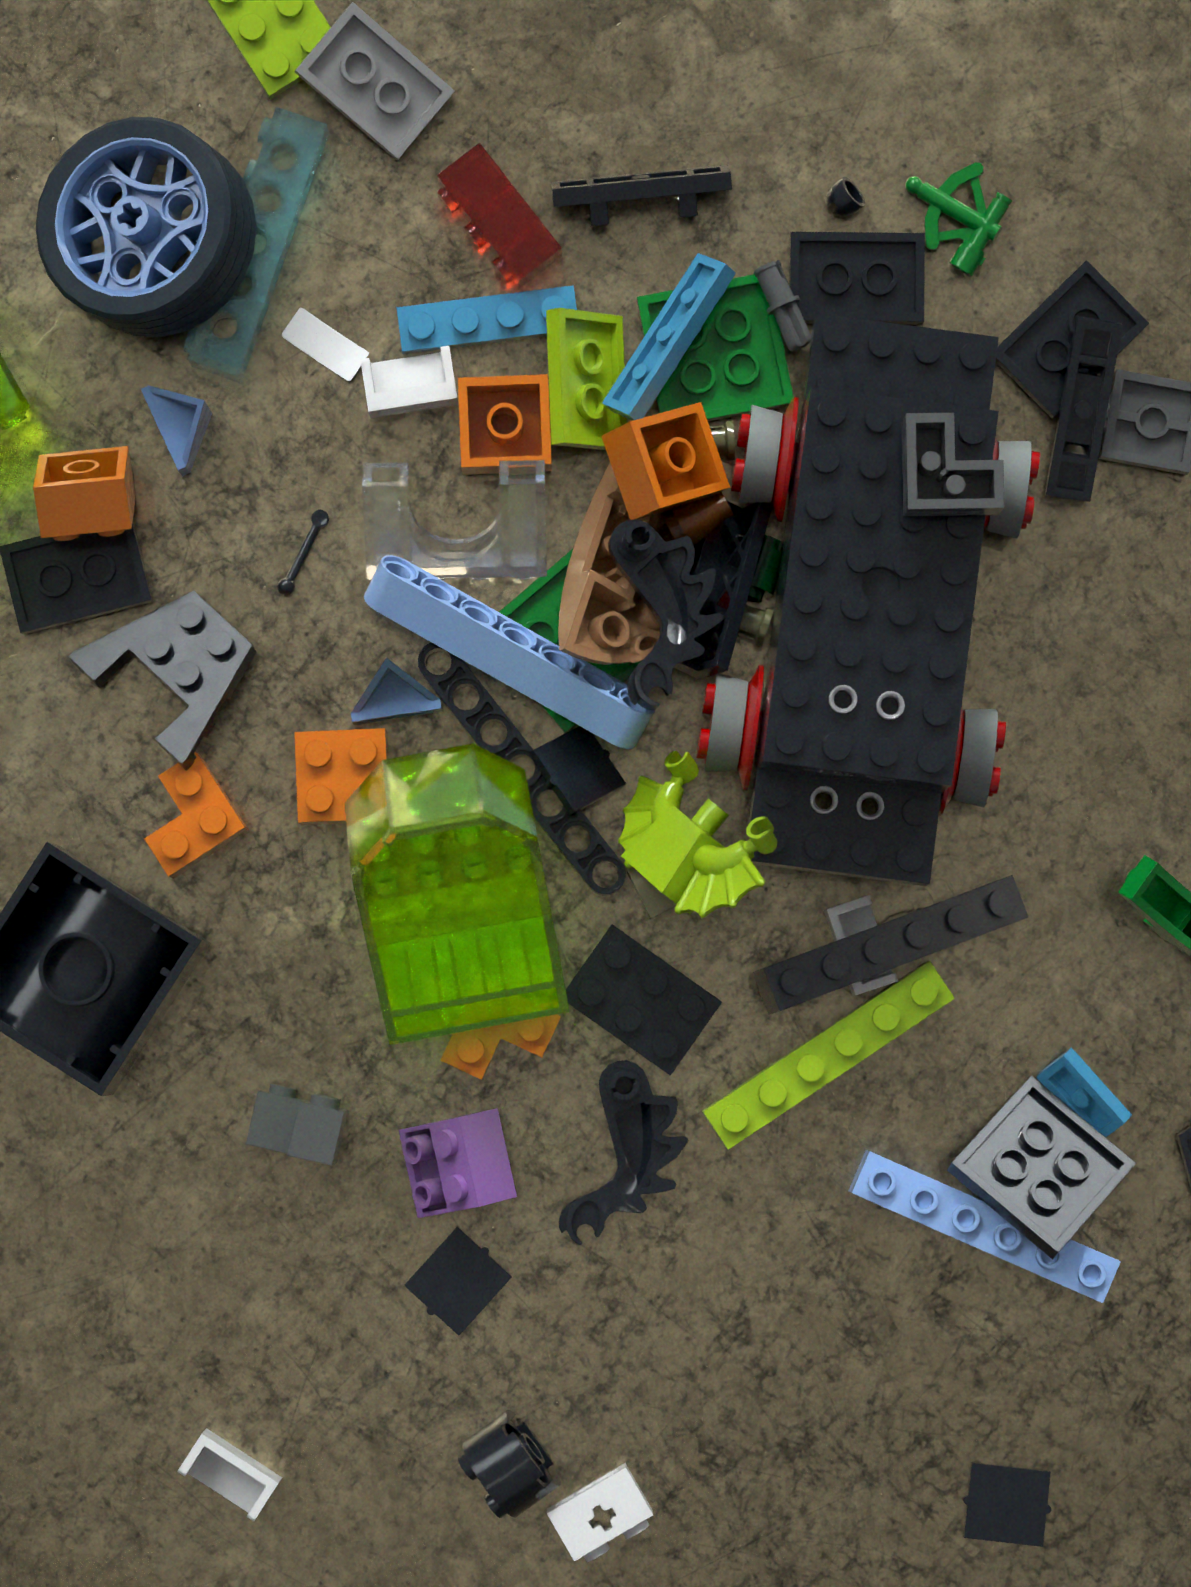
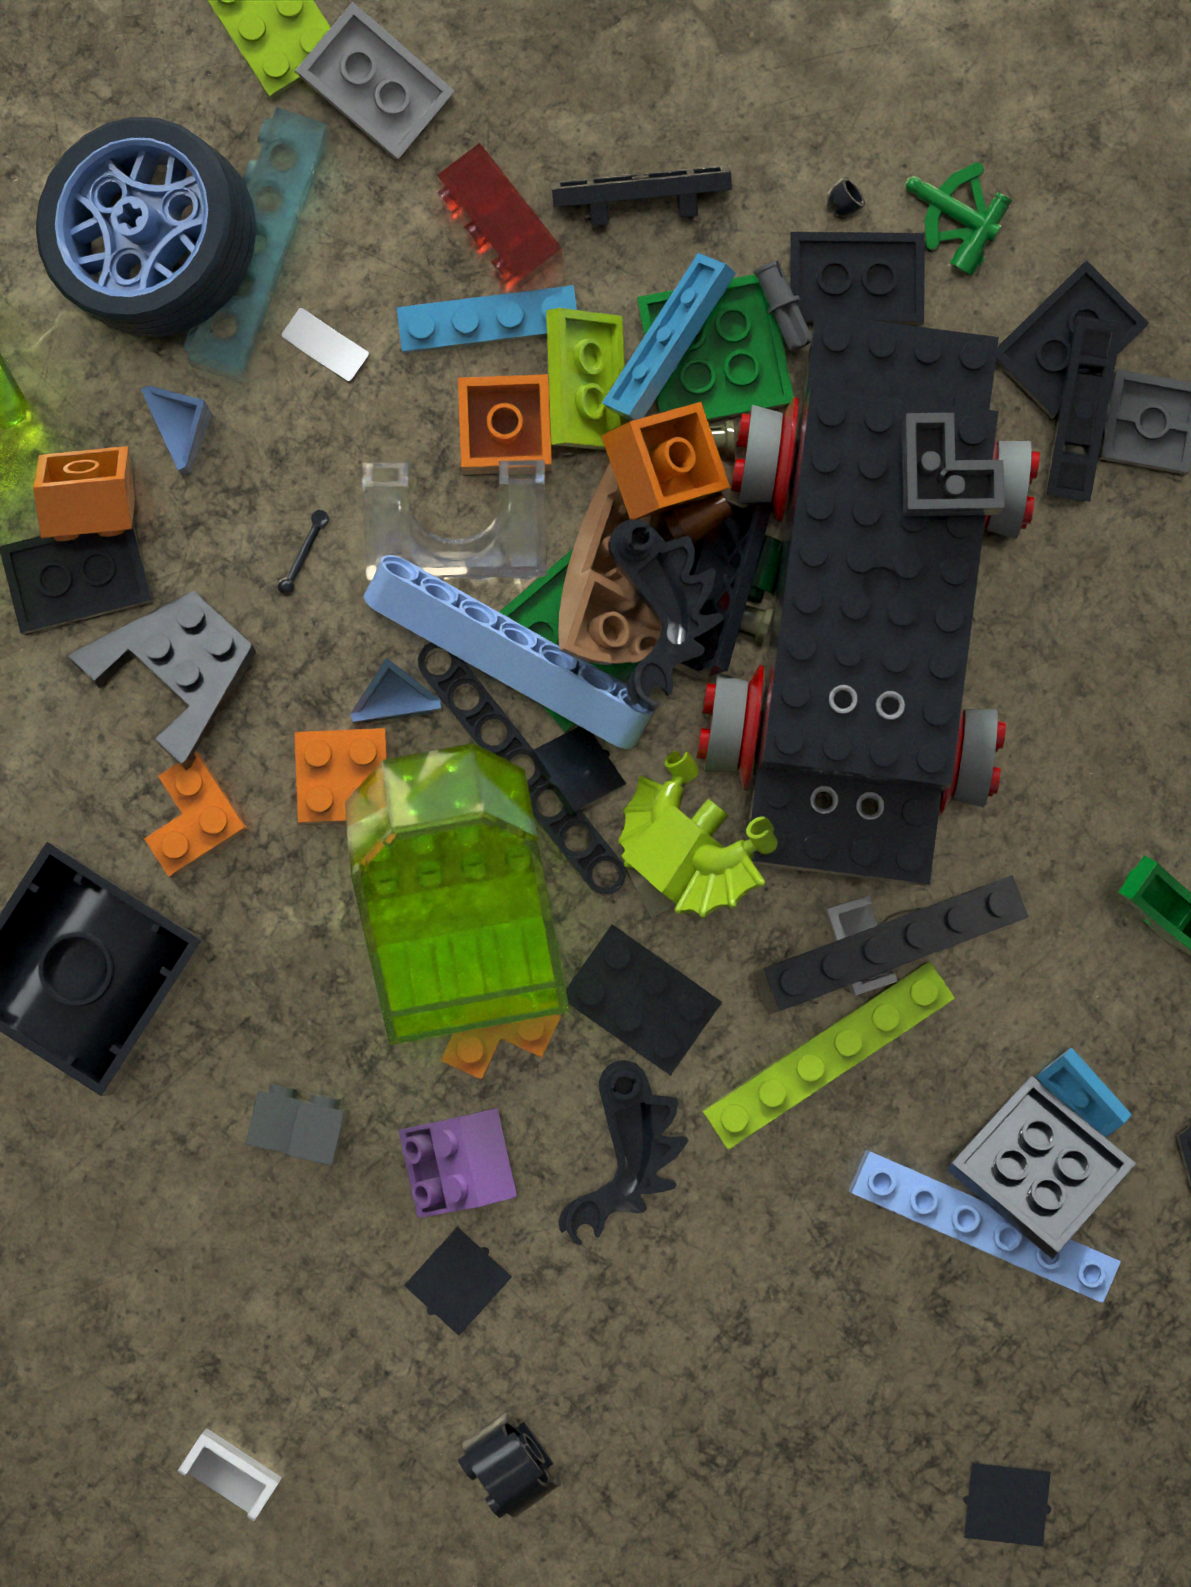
(409, 384): white panel -> none
(574, 1514): white brick -> none

